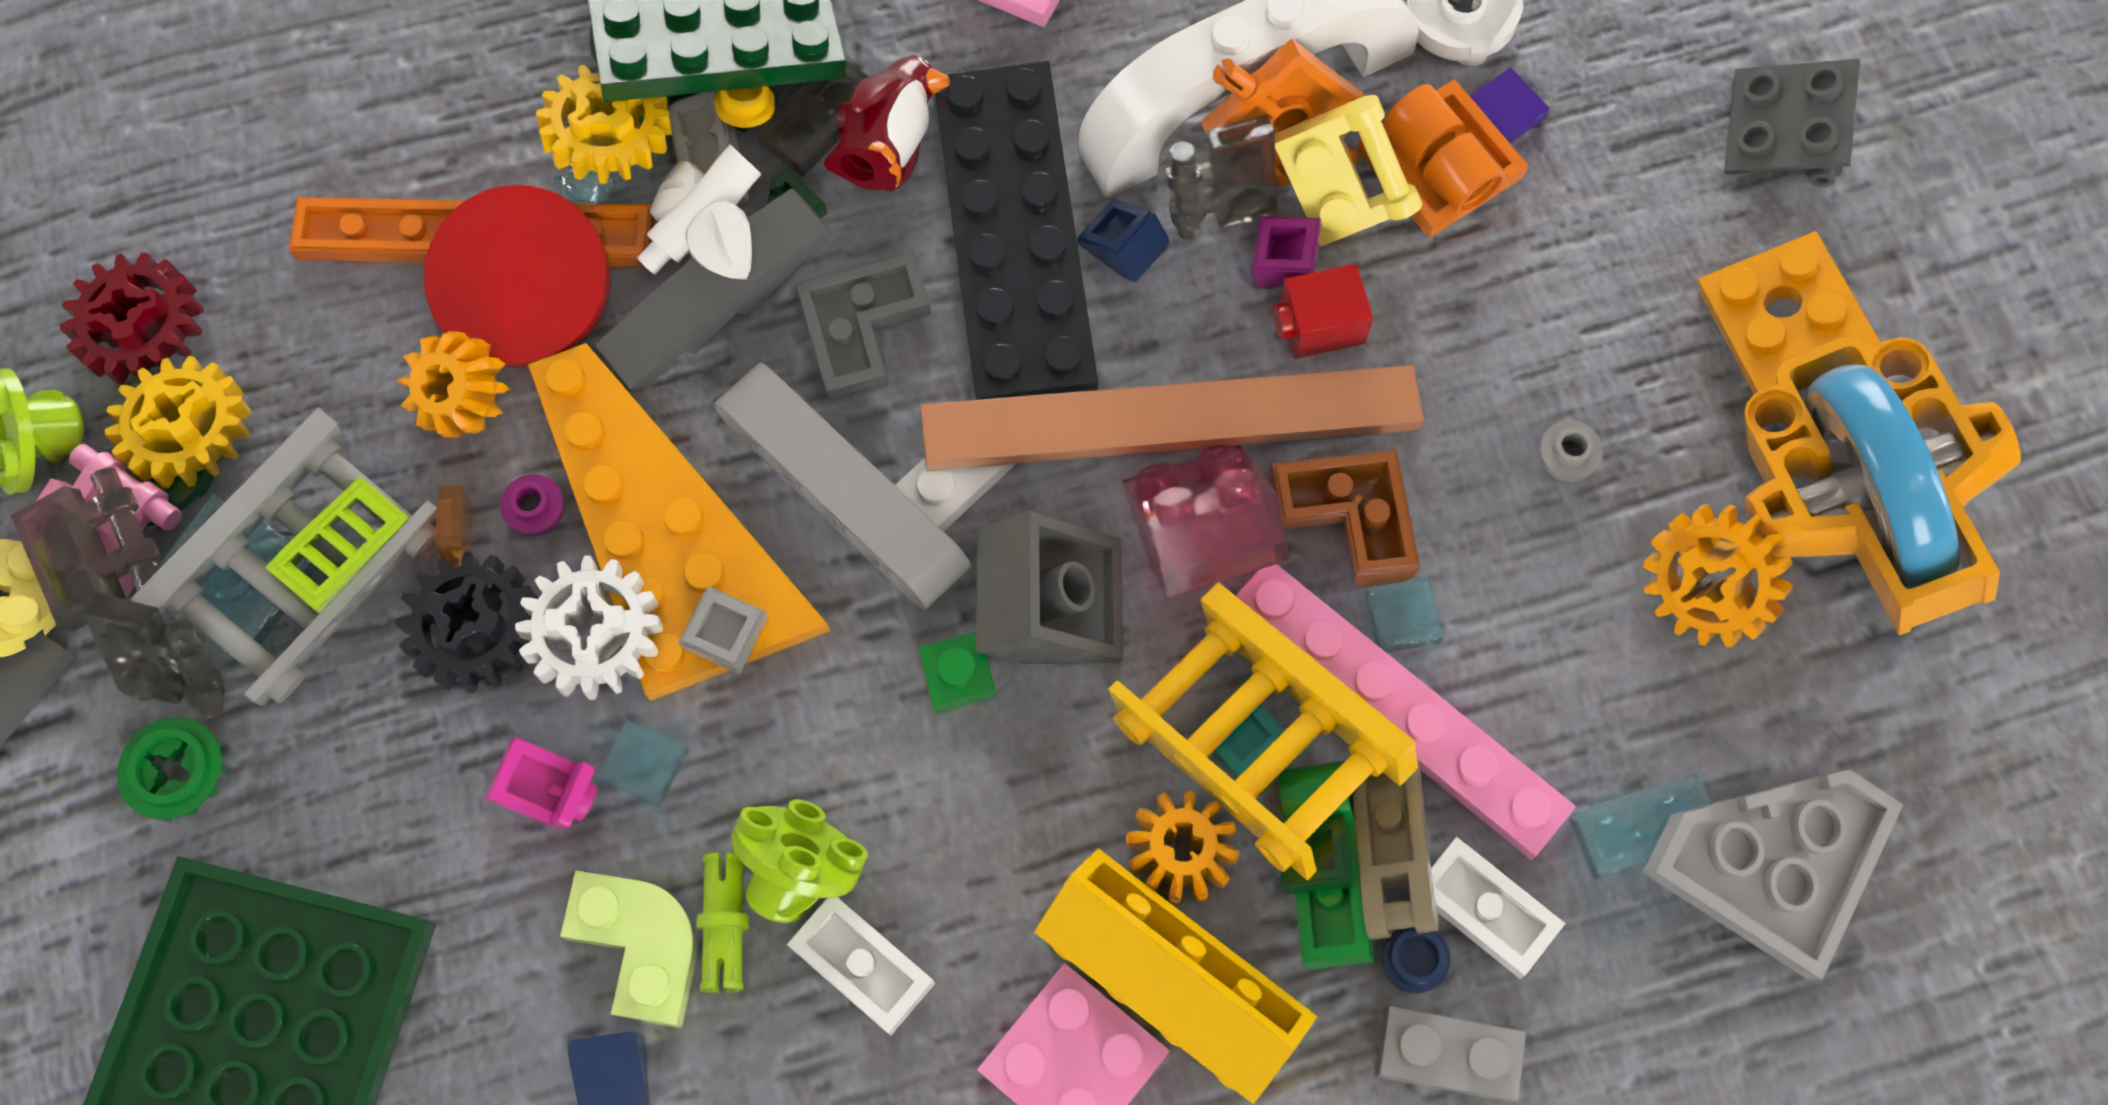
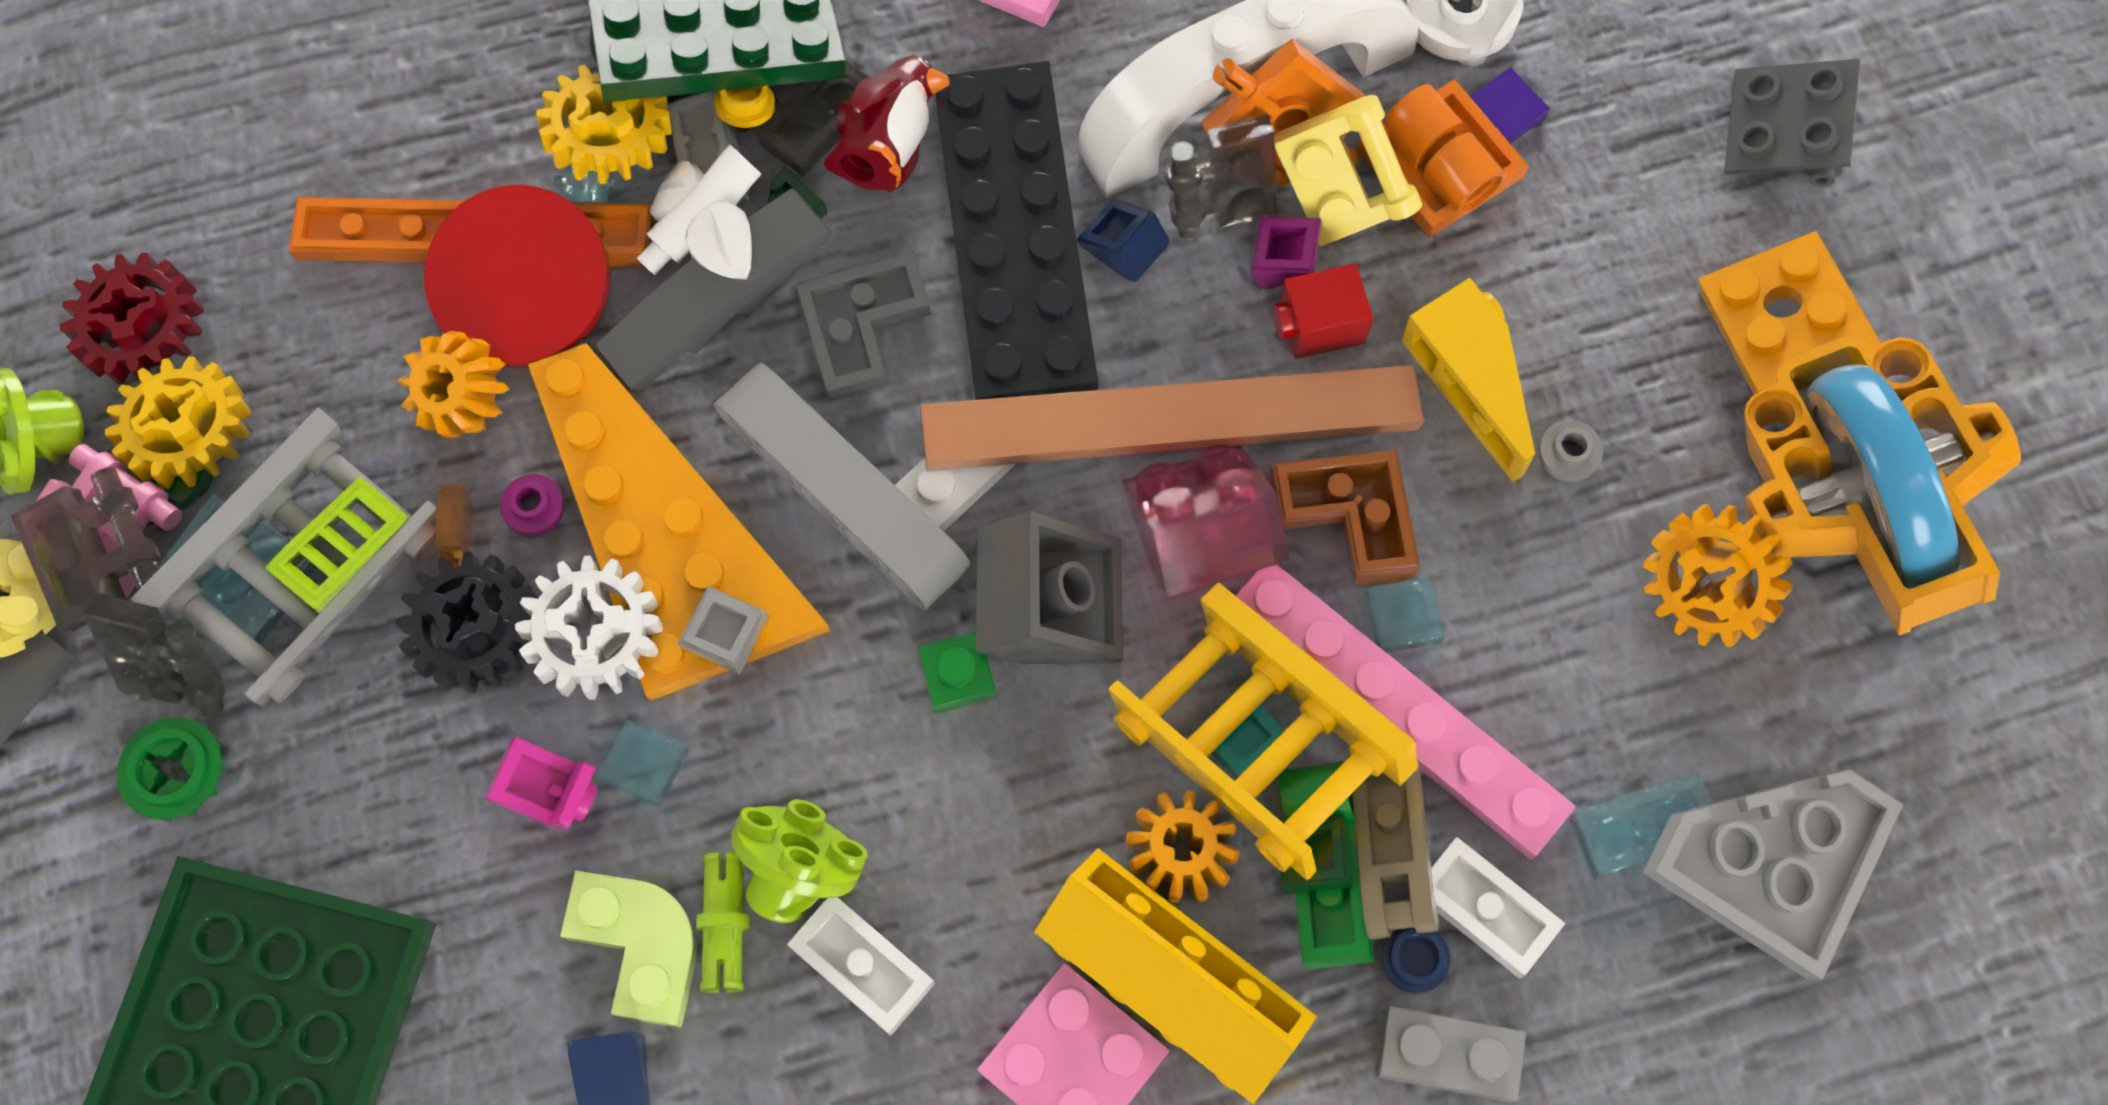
(1472, 361): none -> yellow slope

